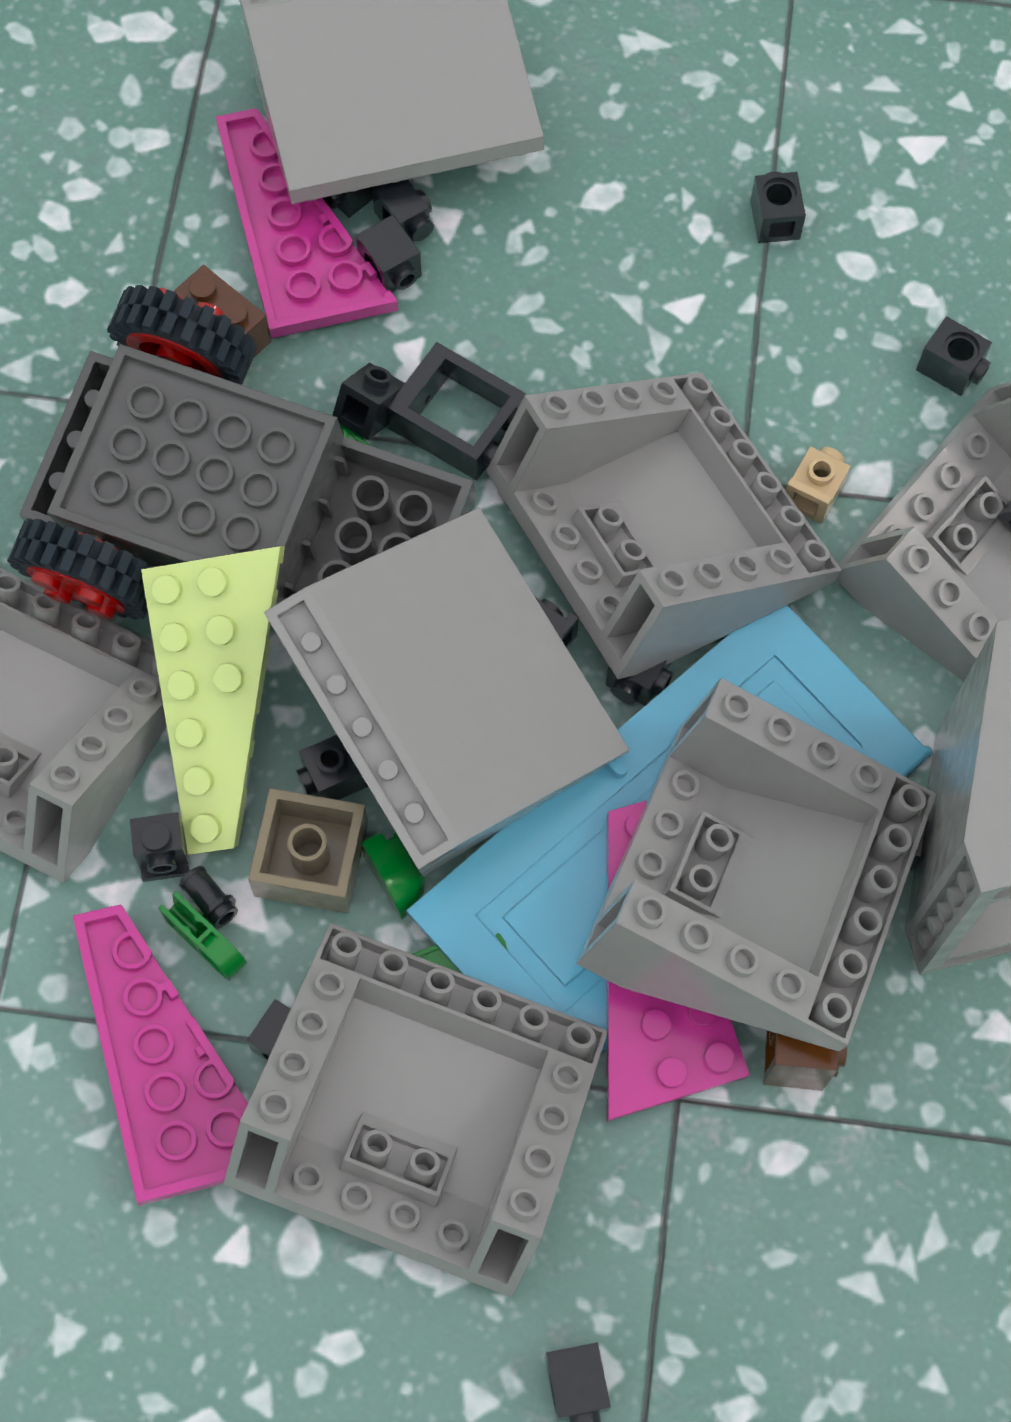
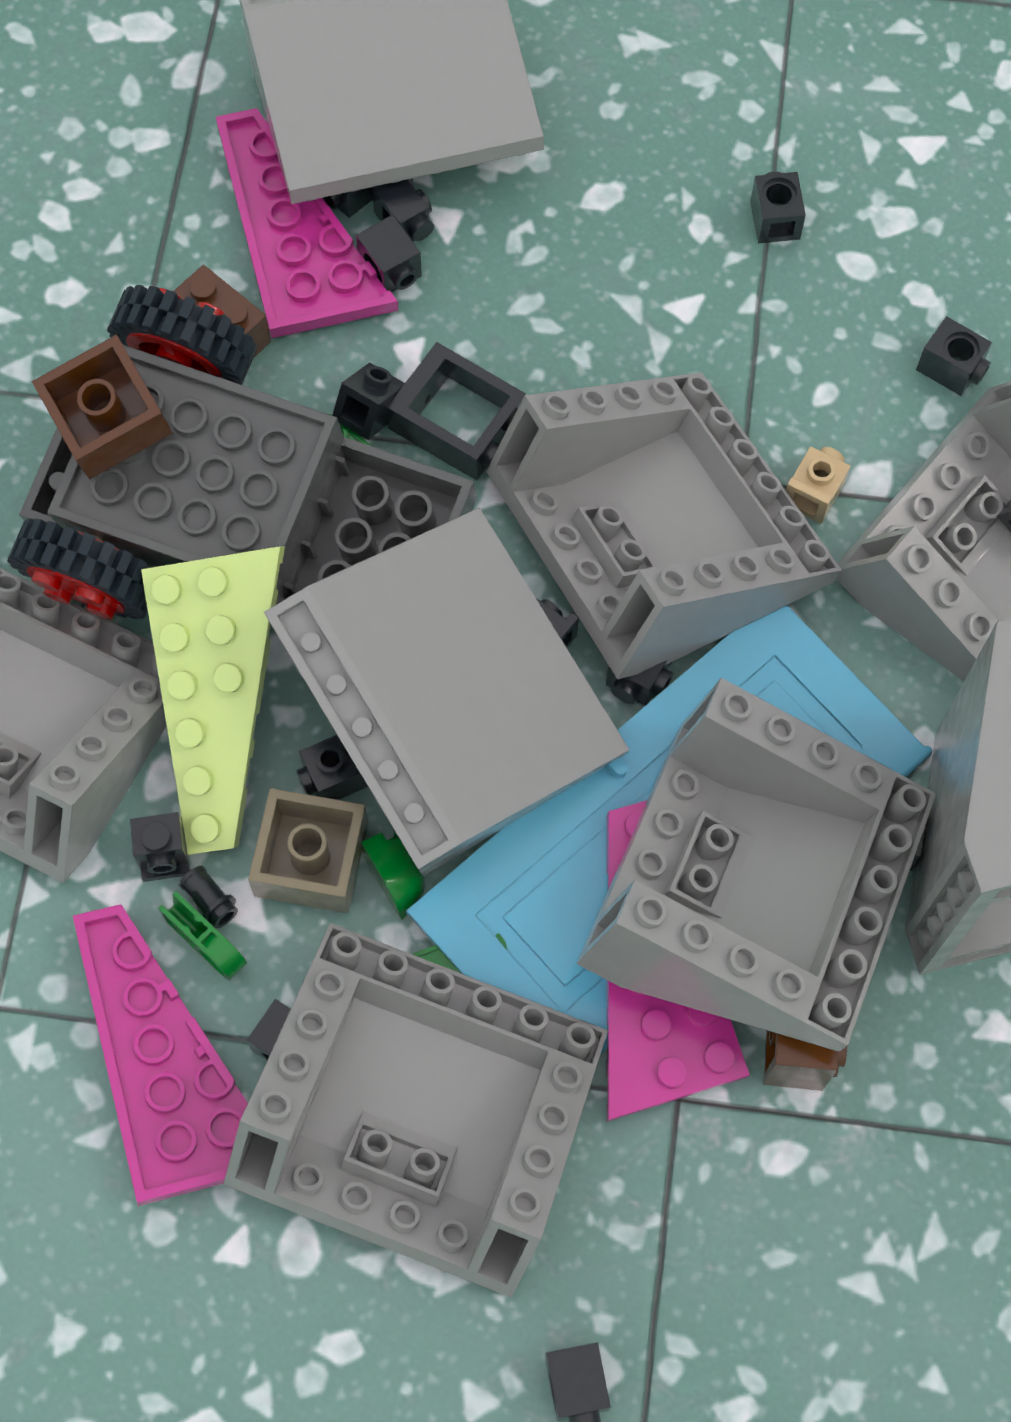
(102, 407): none -> reddish brown brick

